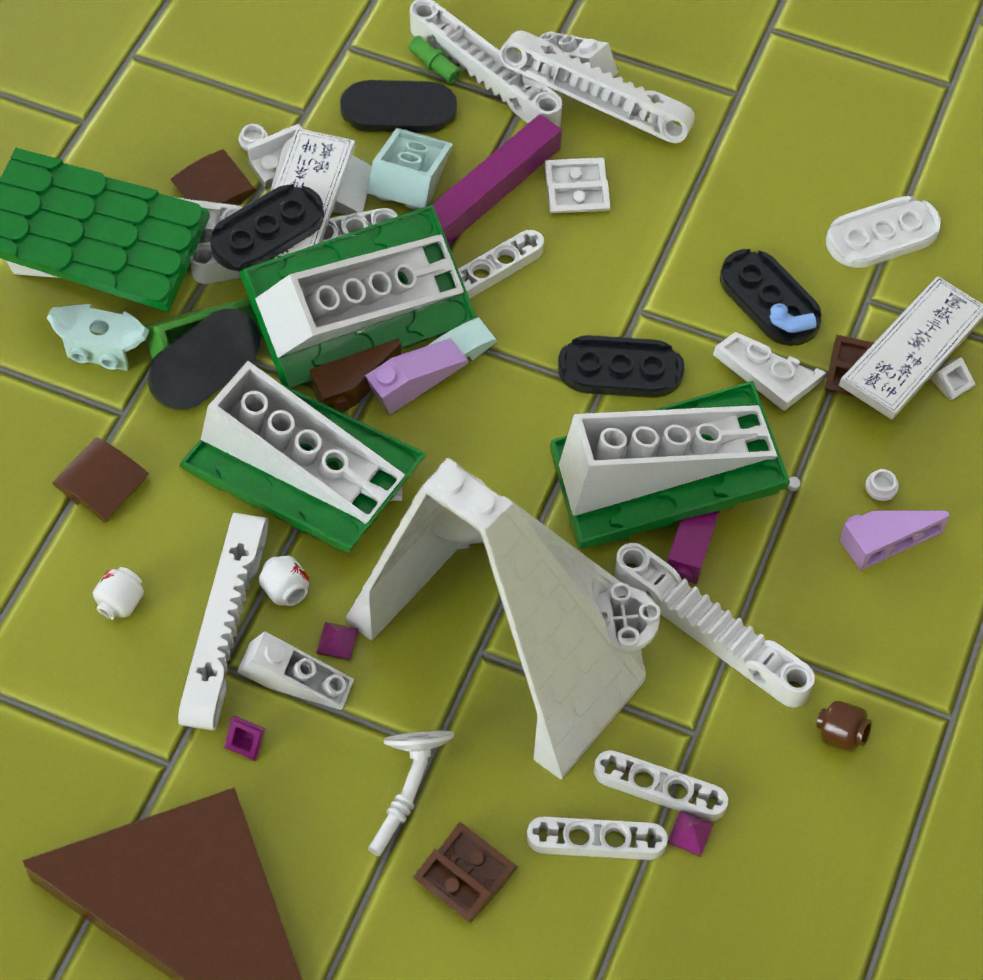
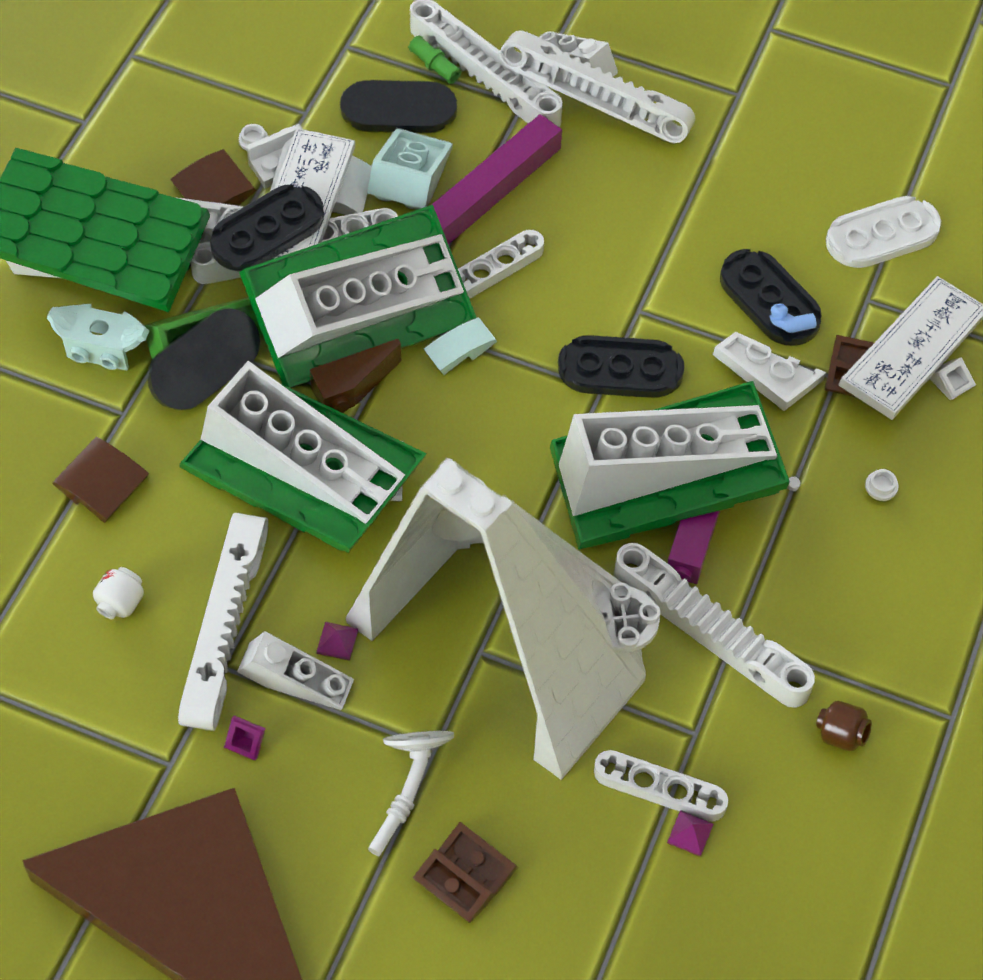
(284, 580): white head -> none
(414, 373): lavender slope -> none
(577, 185): white slope -> none
(596, 844): white beam -> none
(887, 533): lavender slope -> none

